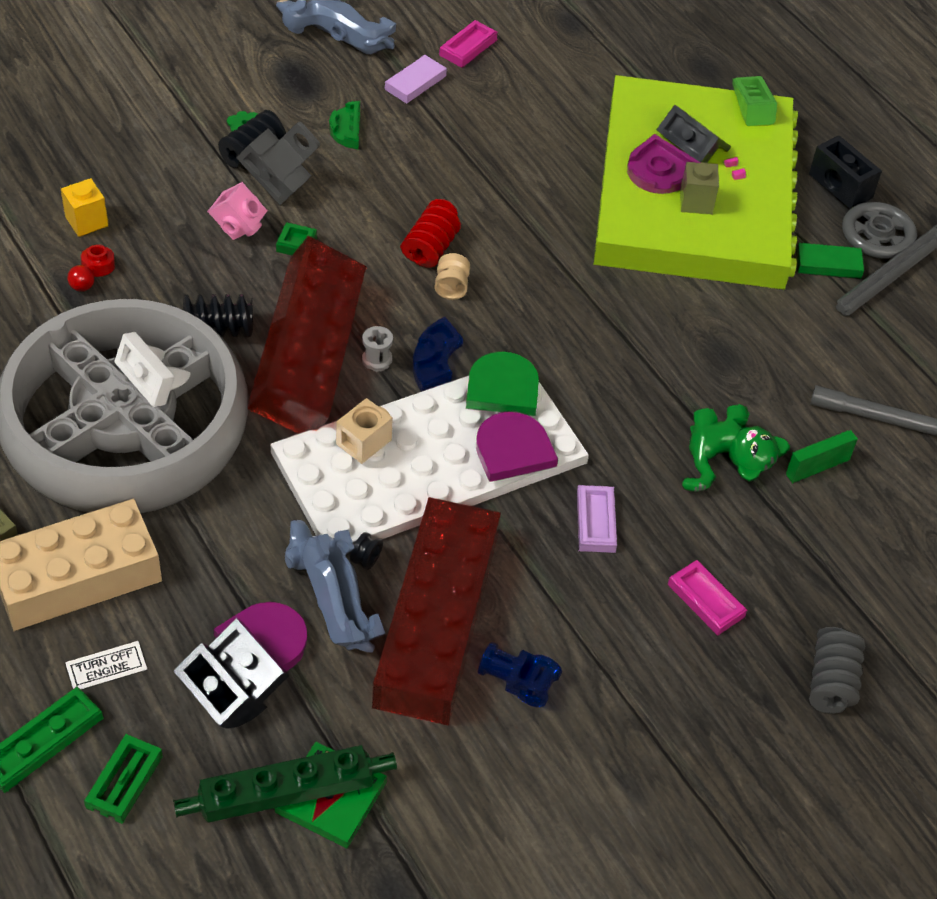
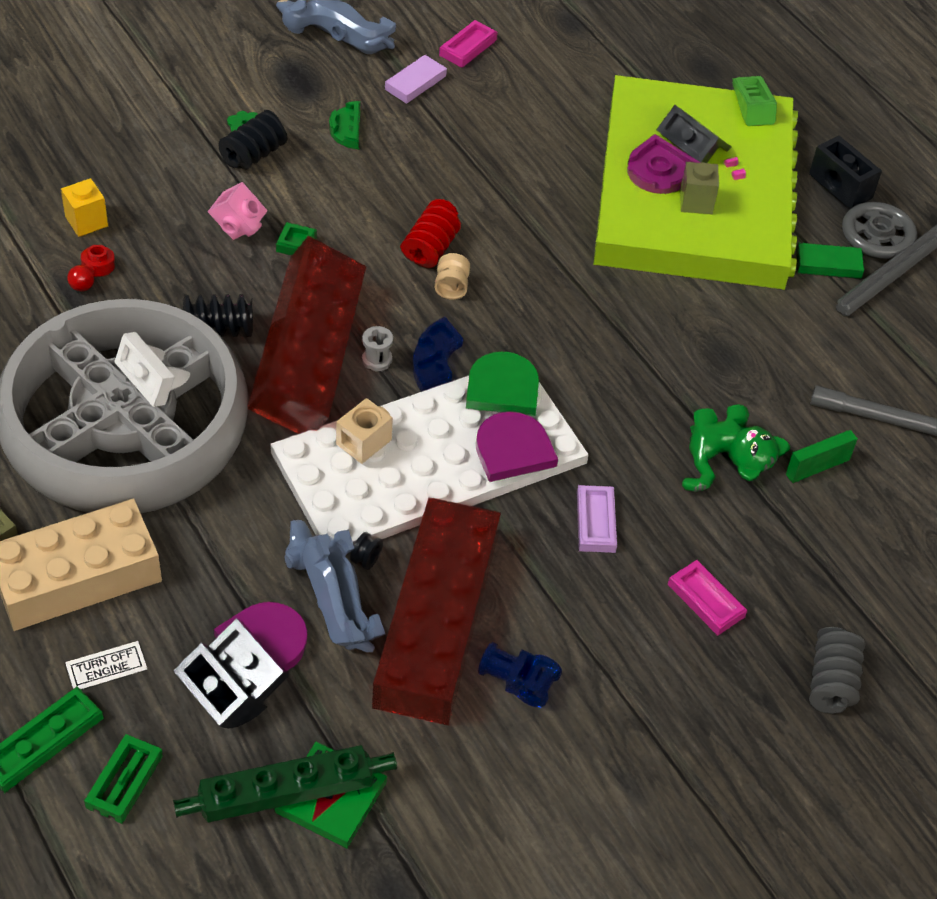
(279, 162): dark grey piece -> none

